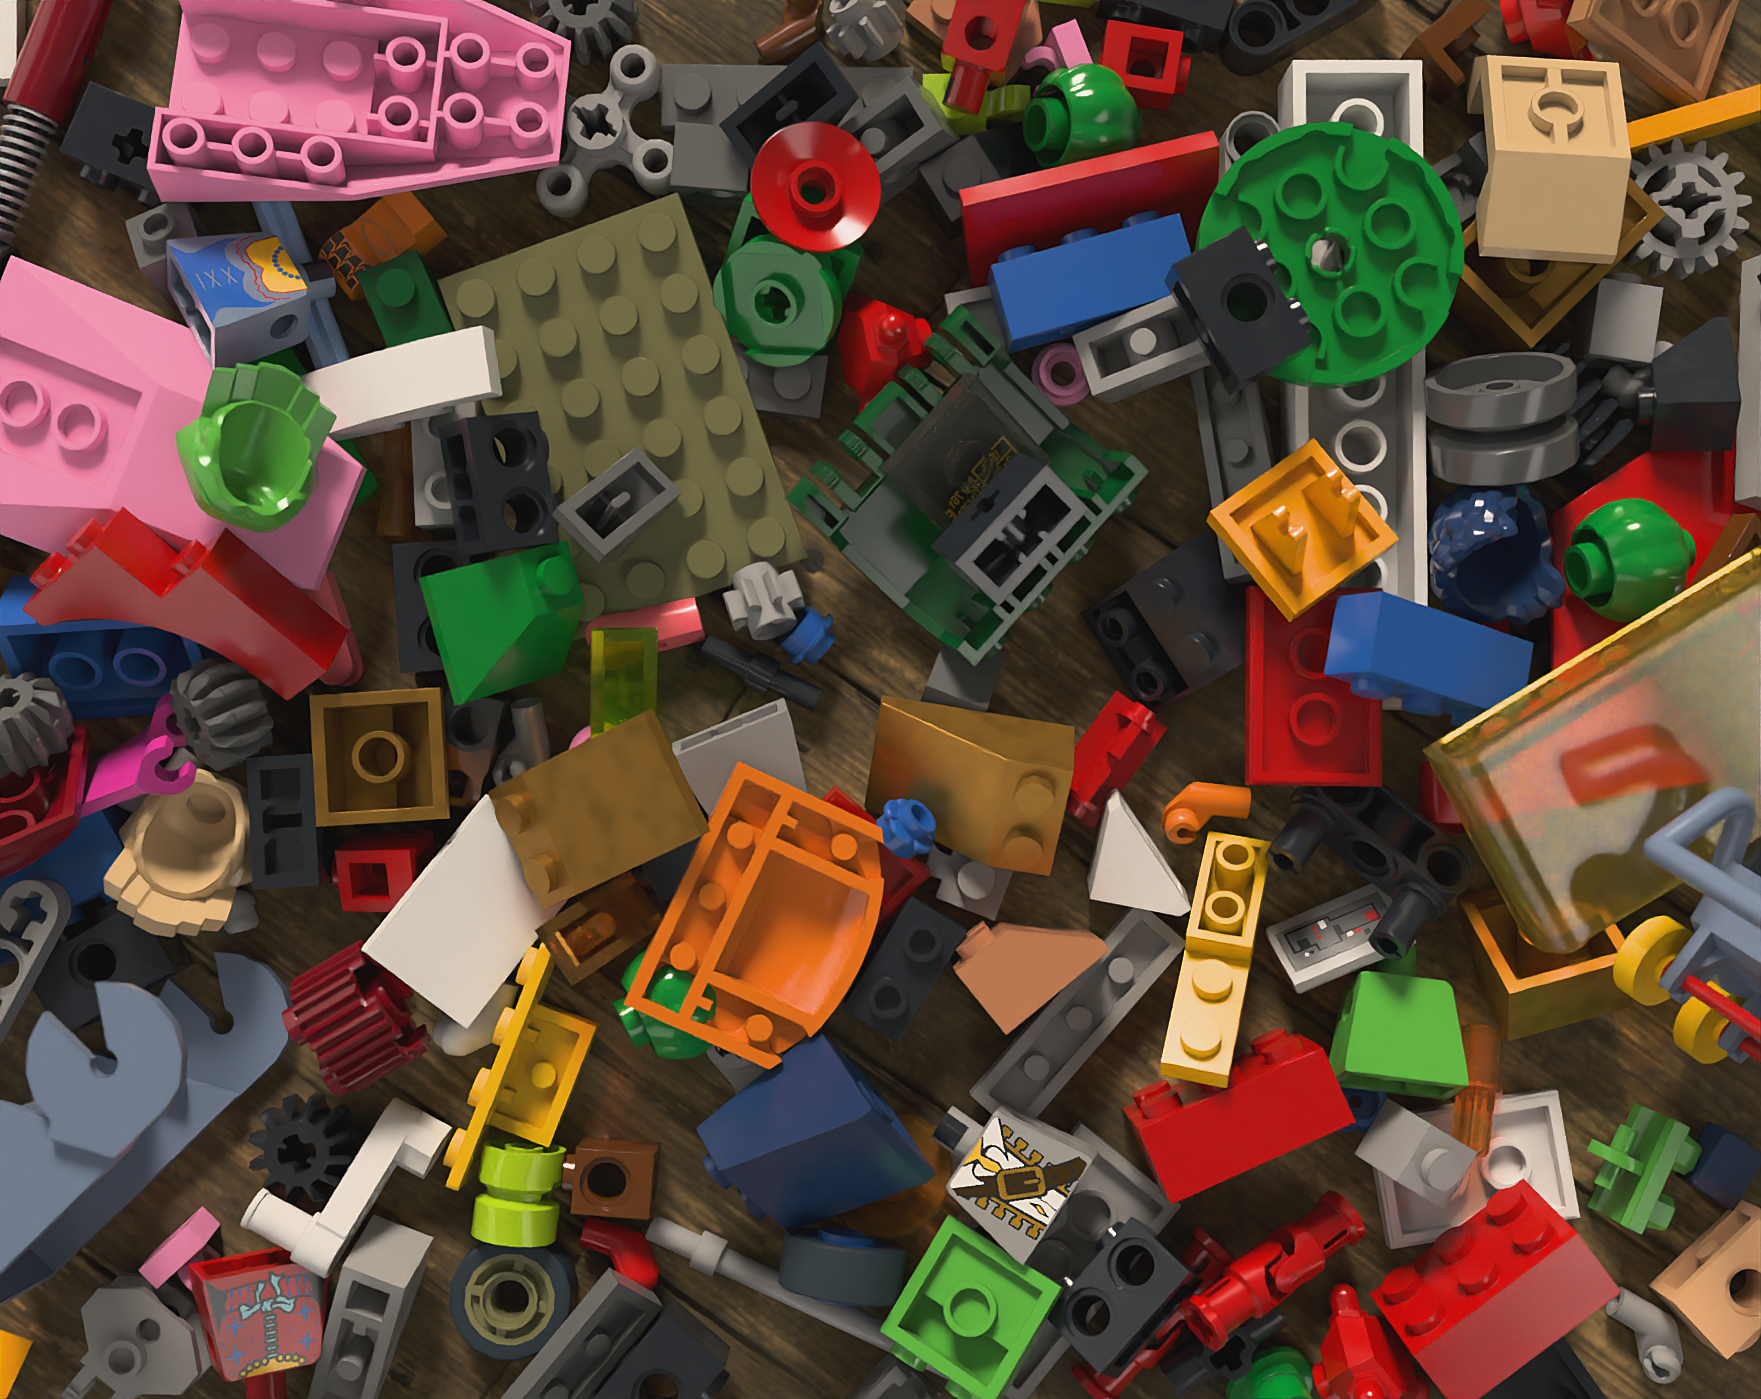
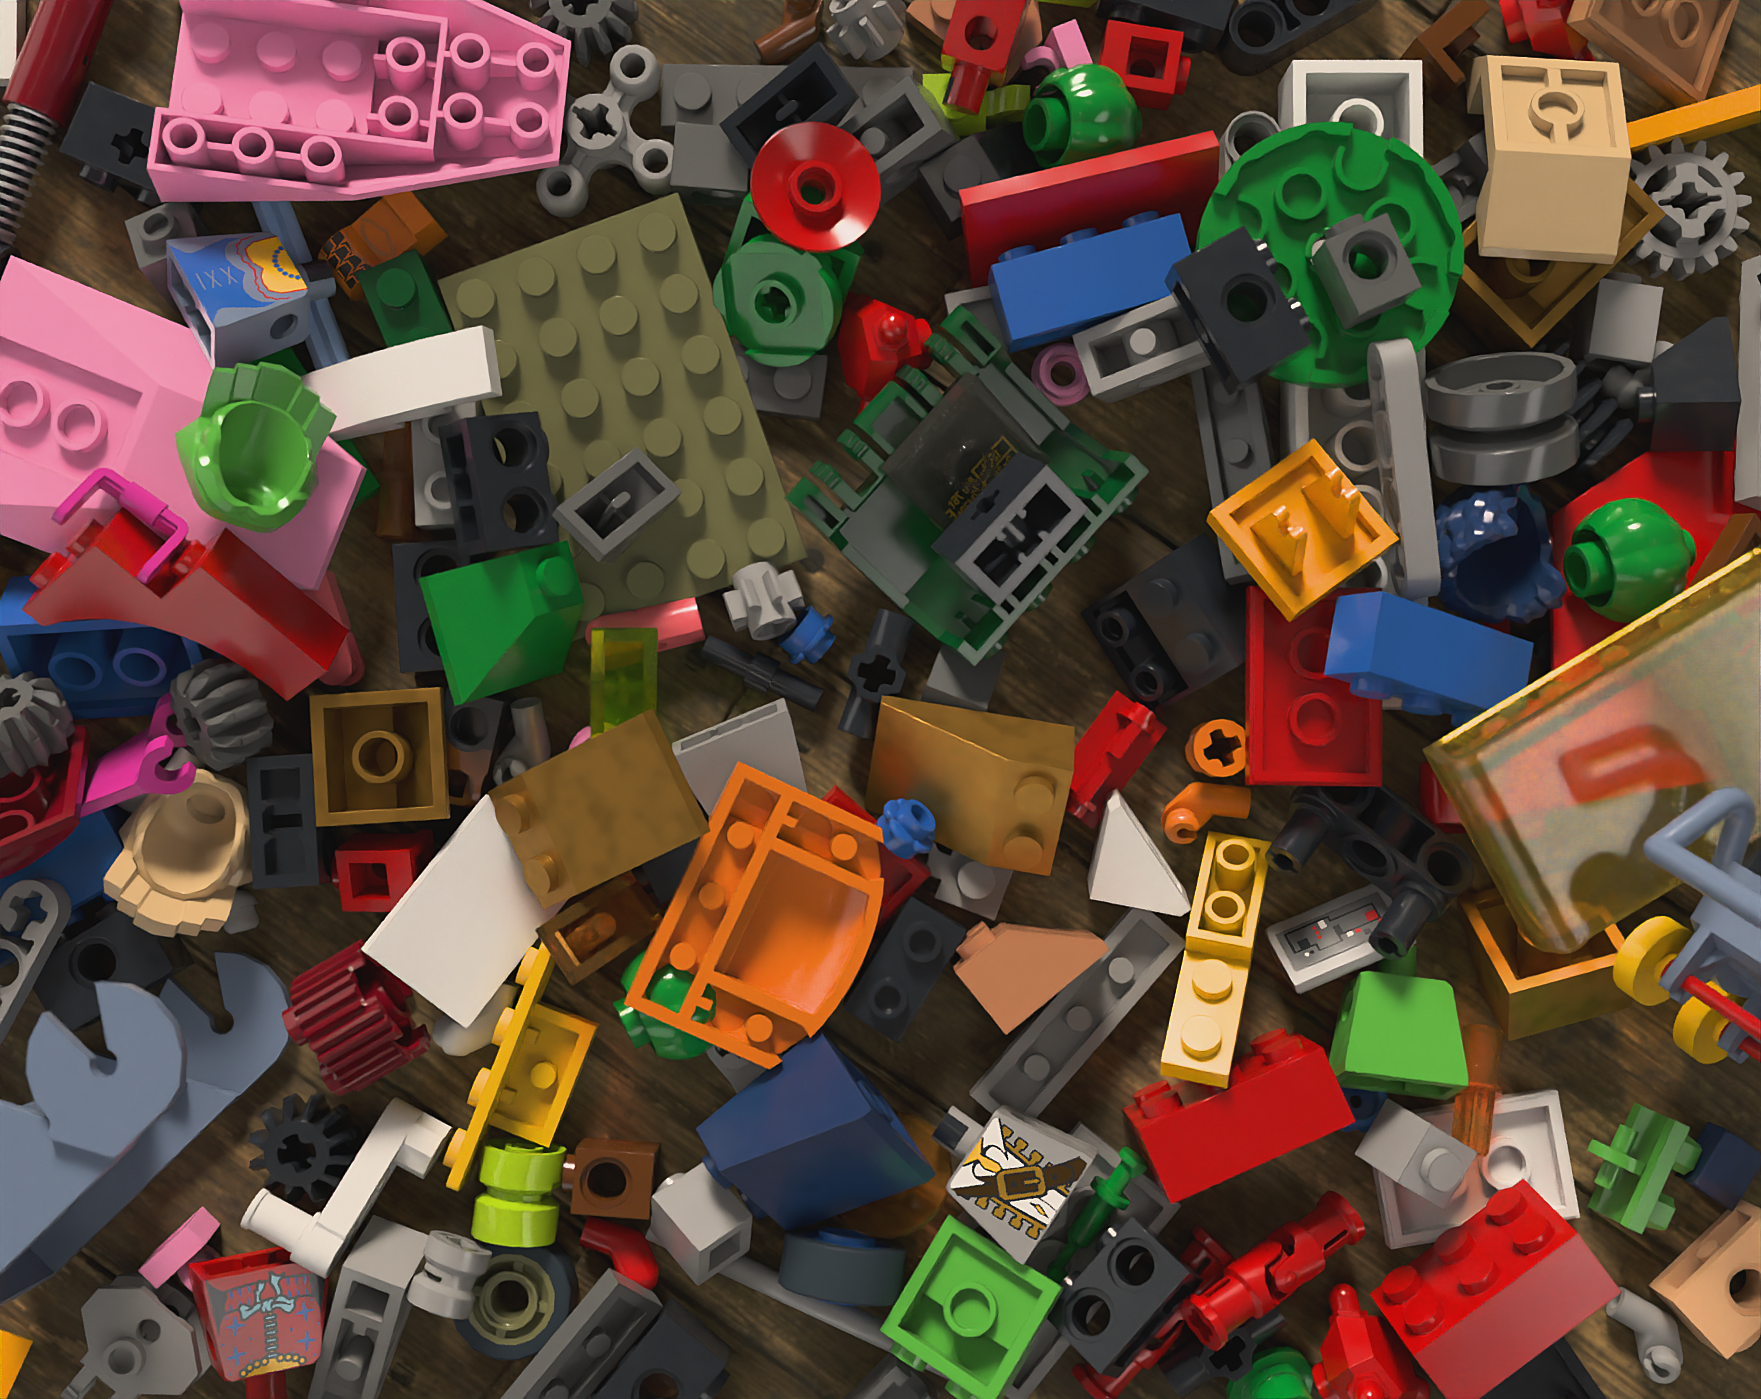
(138, 502): none -> dark pink piece
(449, 1275): none -> light grey wheel
(700, 1223): none -> light grey brick
(886, 642): none -> black axle
(1104, 1201): none -> green piece
(1200, 738): none -> orange bush
(1359, 298): none -> dark grey brick
(1404, 467): none -> light grey beam

